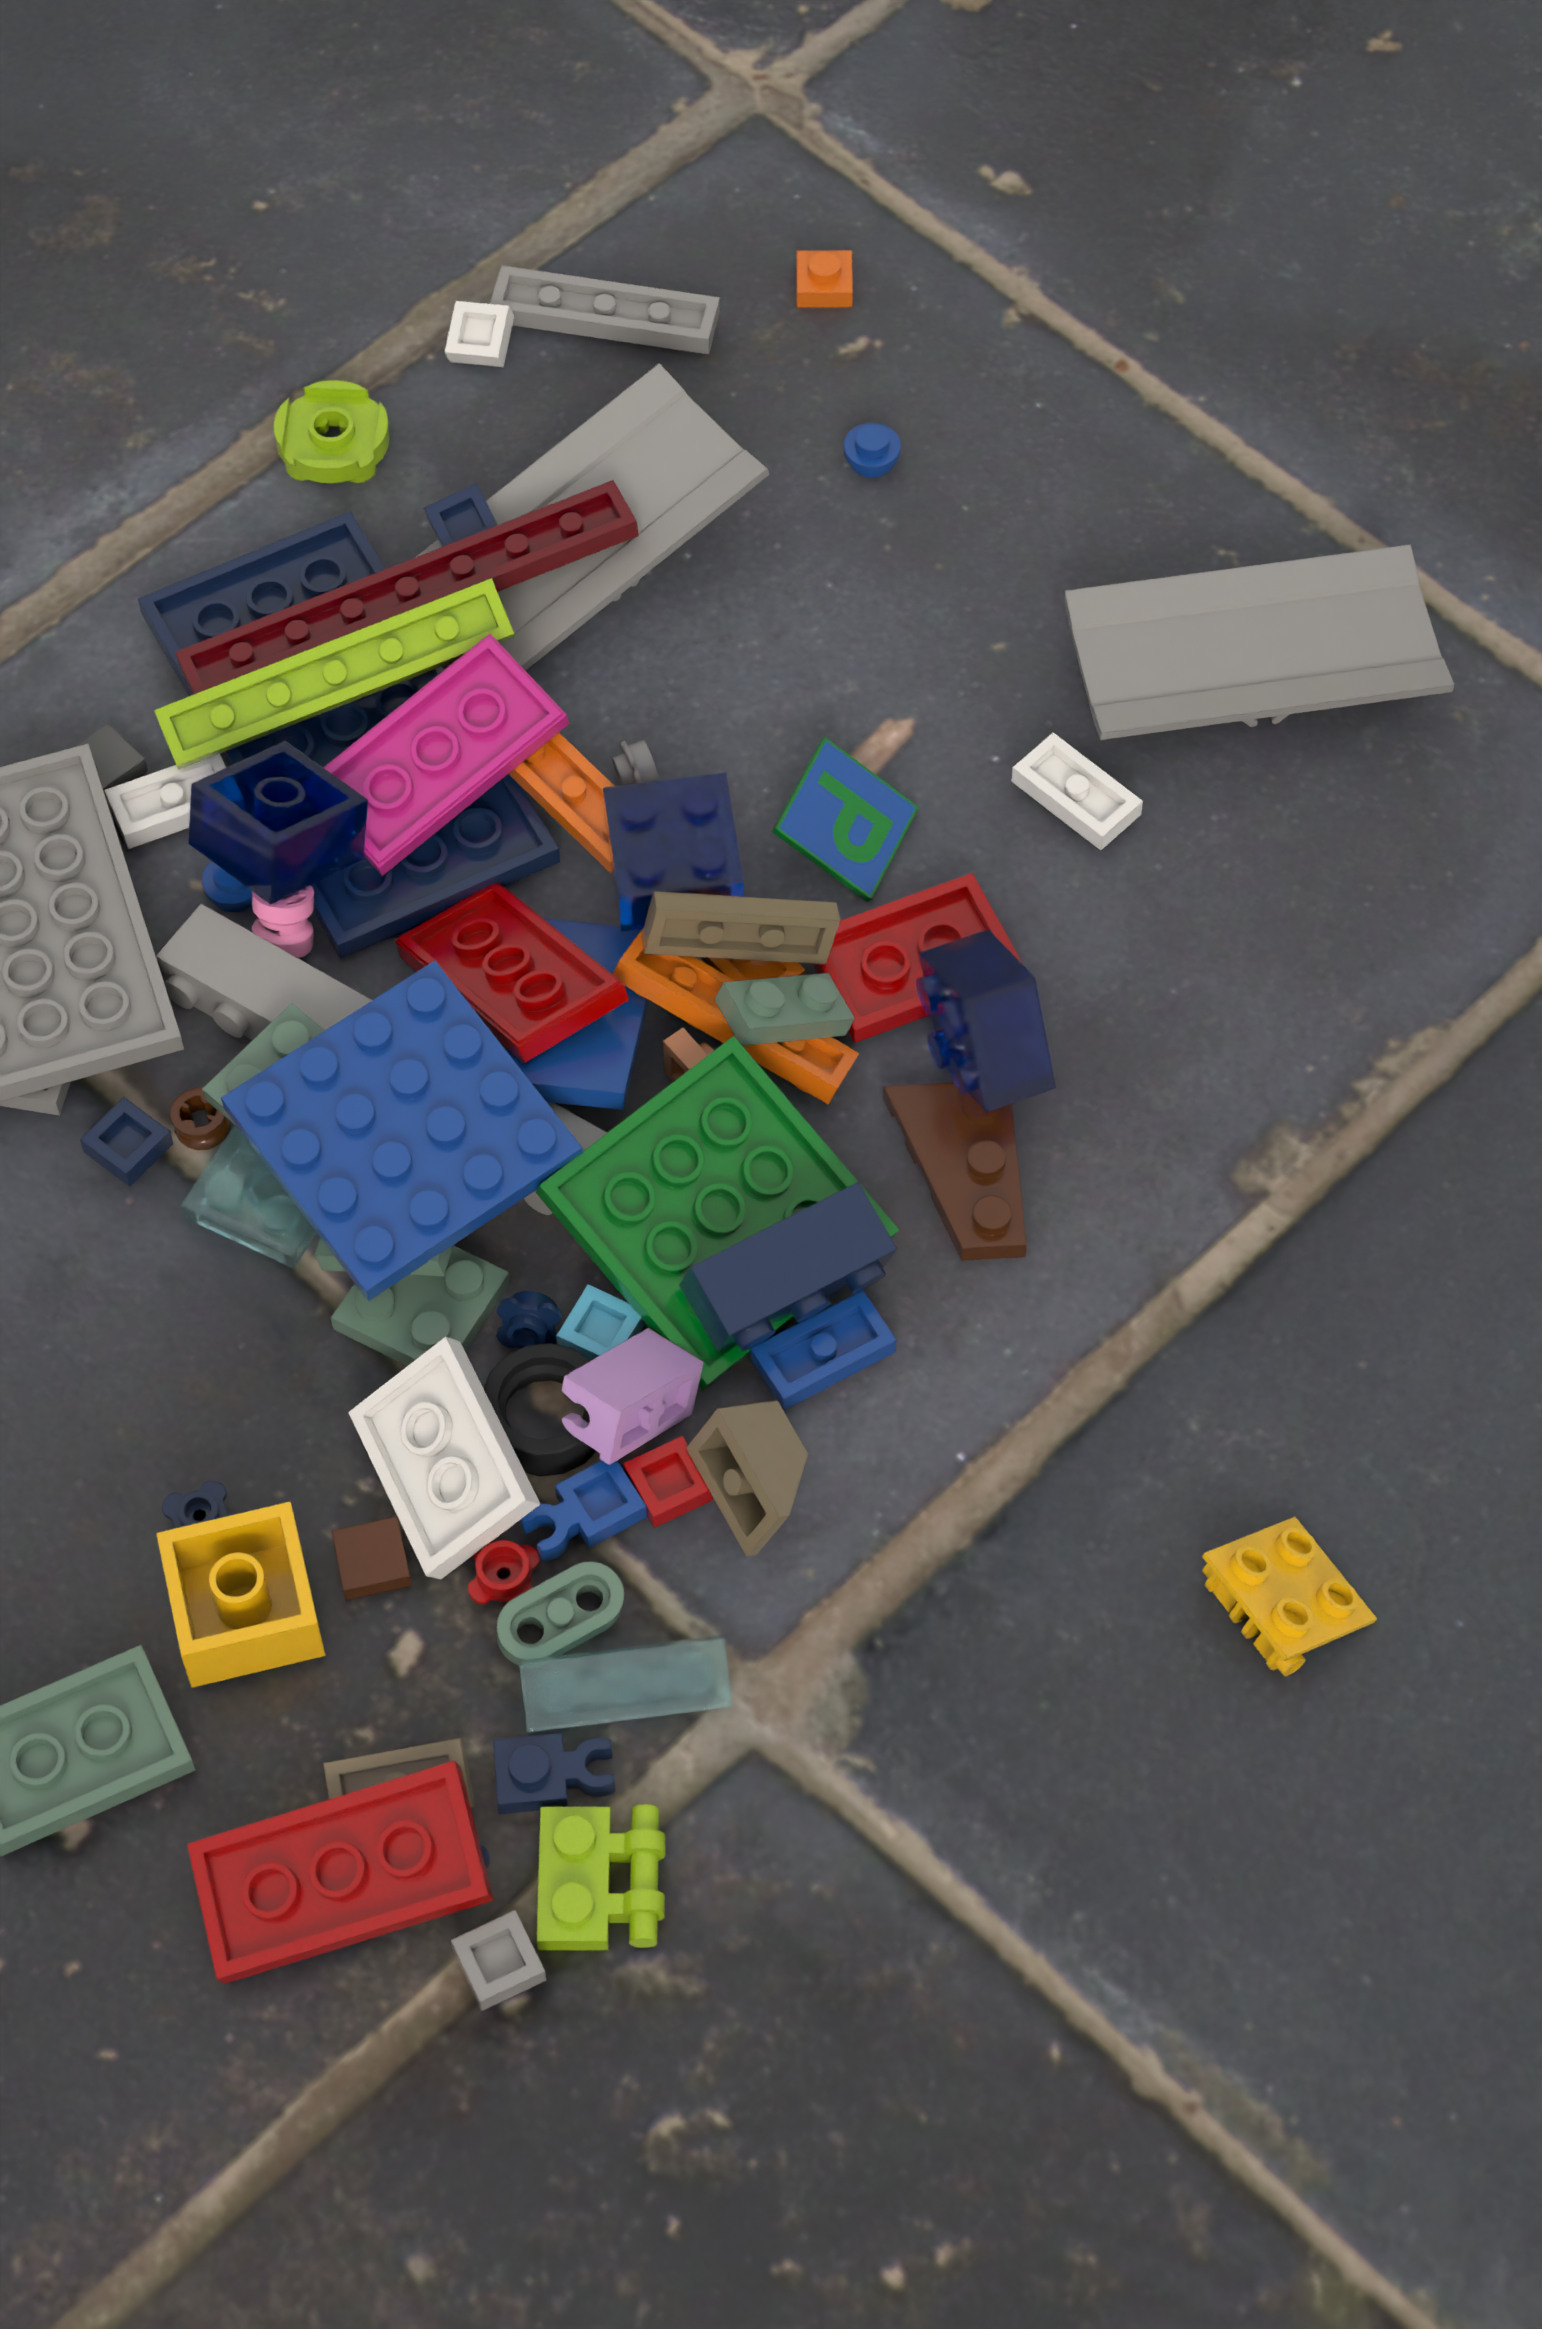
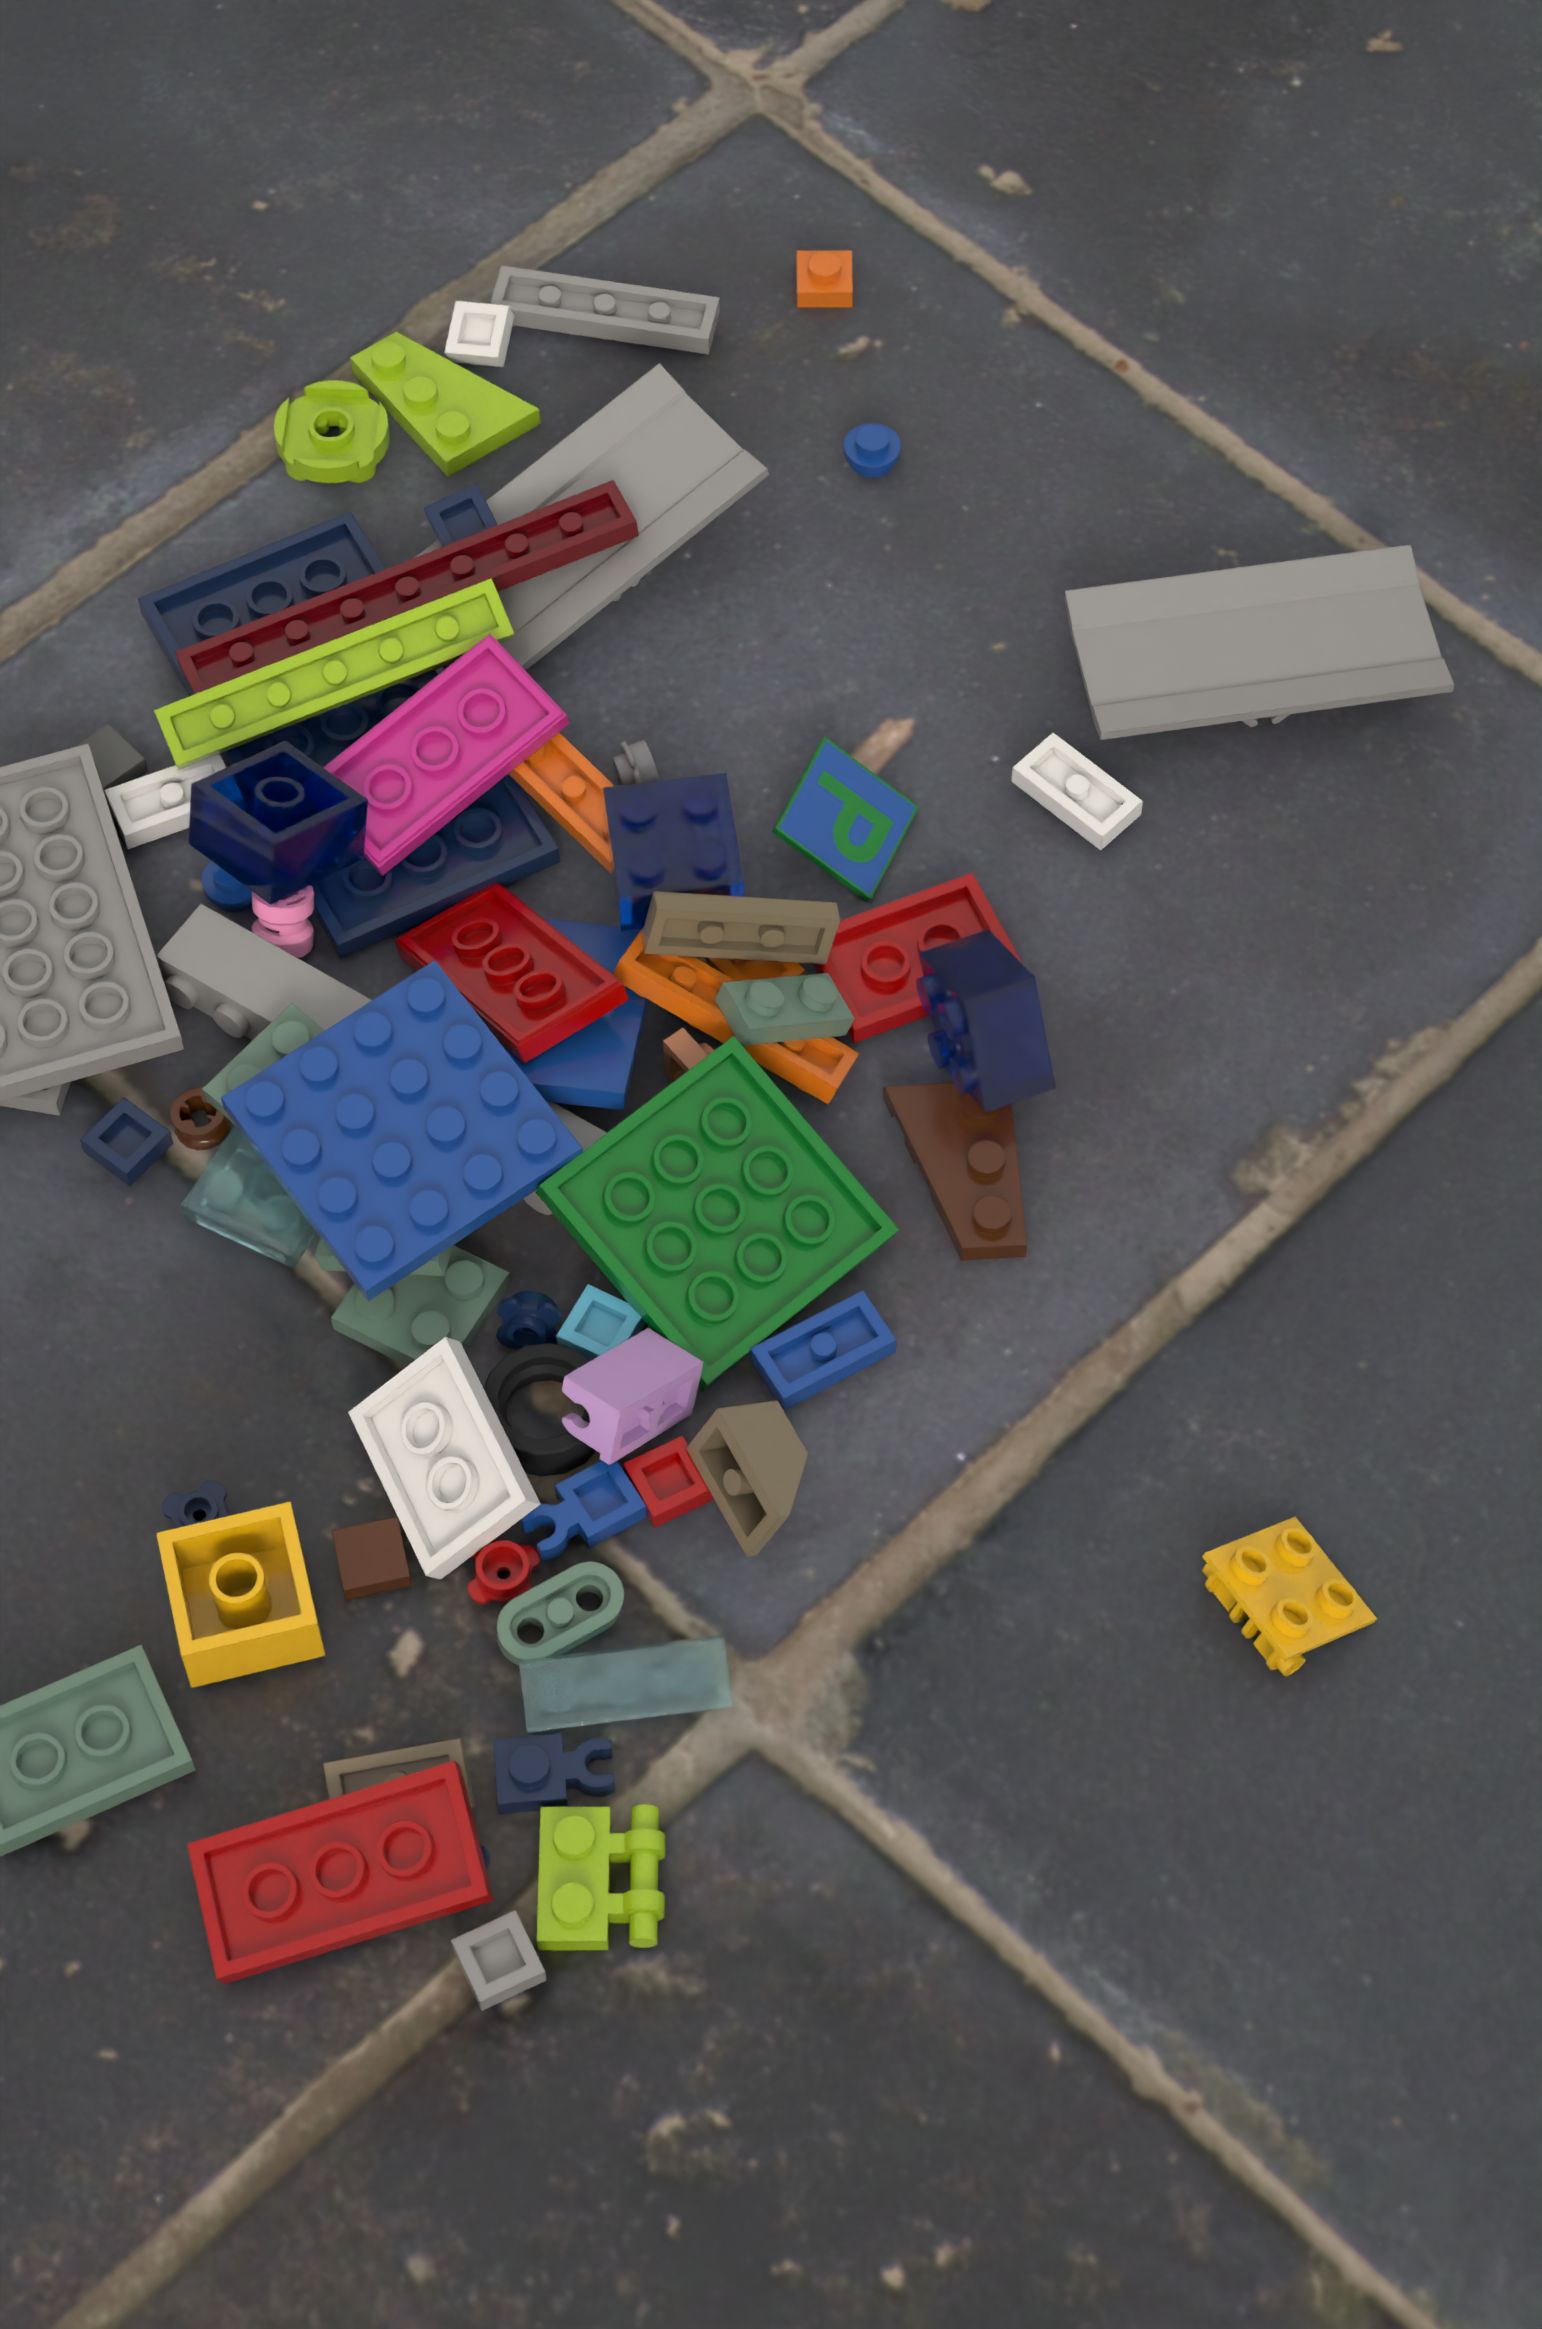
(441, 403): none -> lime wing
(789, 1269): dark blue brick -> none

